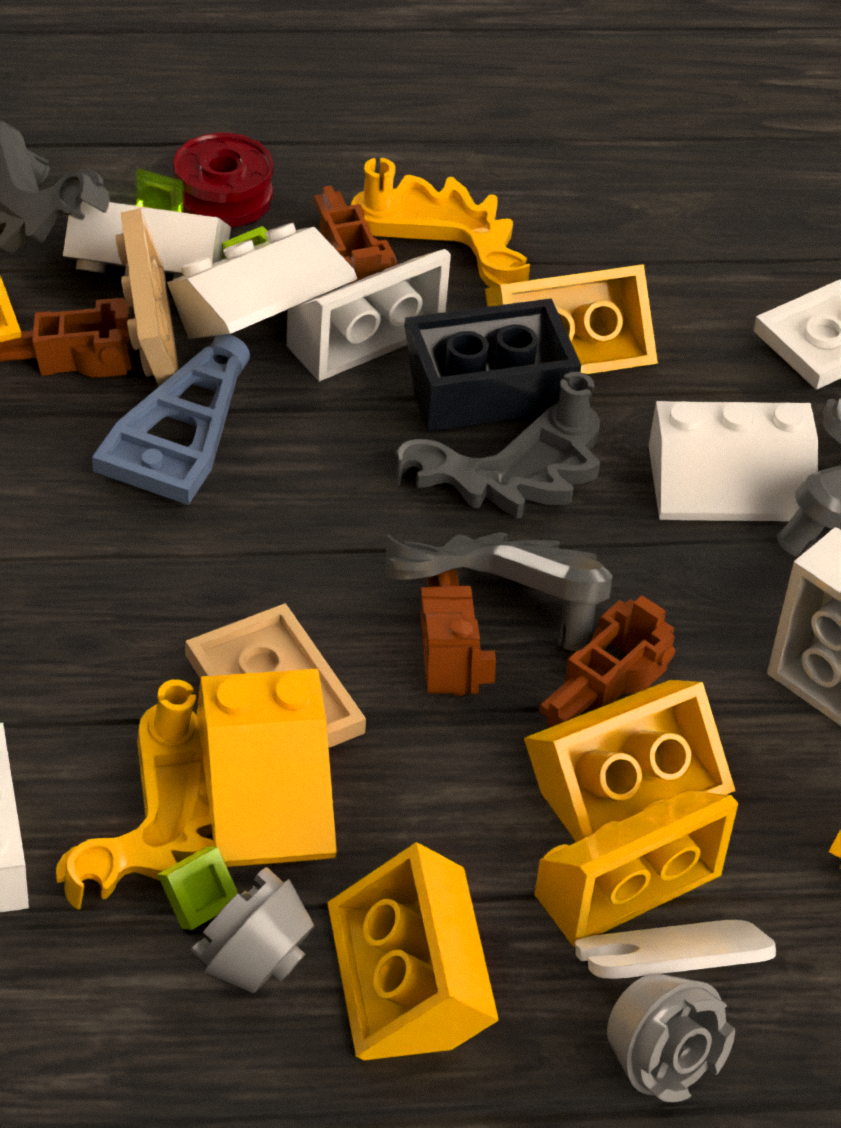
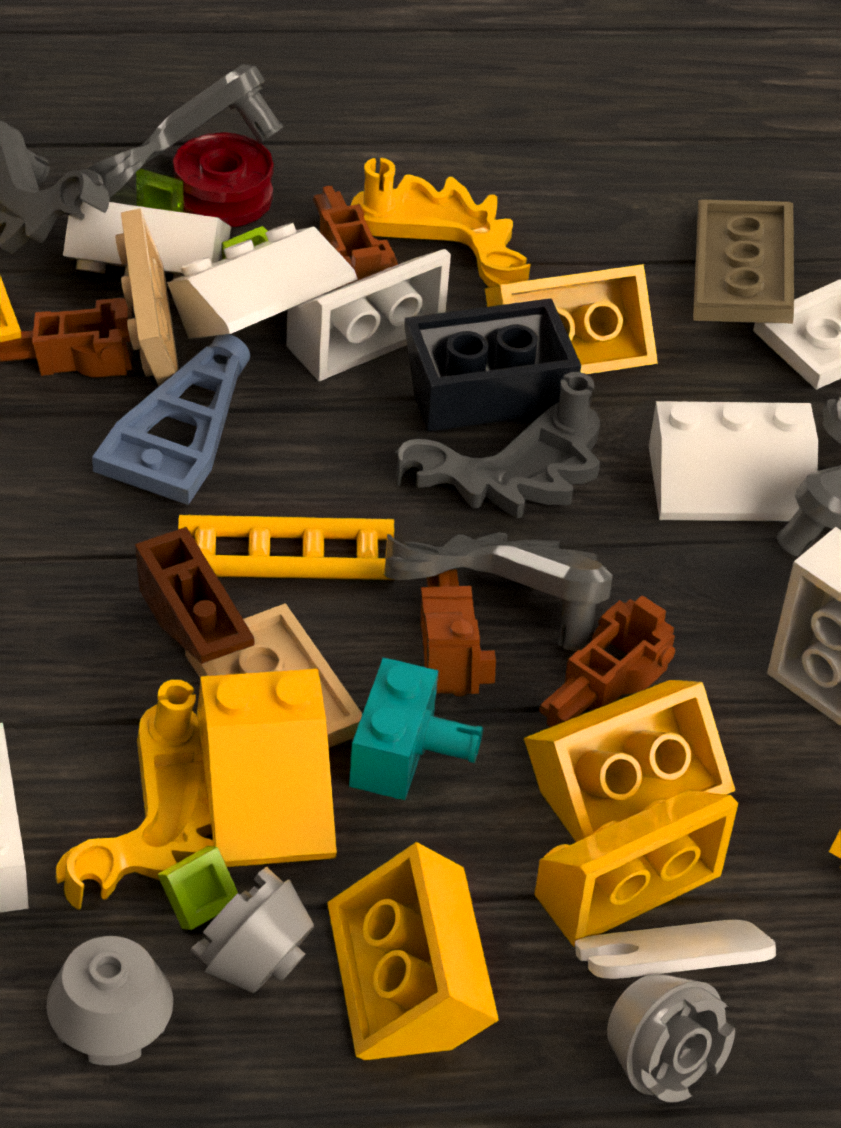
(109, 1000): none -> light grey cone
(189, 597): none -> reddish brown slope
(235, 90): none -> dark grey animal
(310, 529): none -> yellow bar
(400, 727): none -> teal brick
(744, 262): none -> dark tan tile

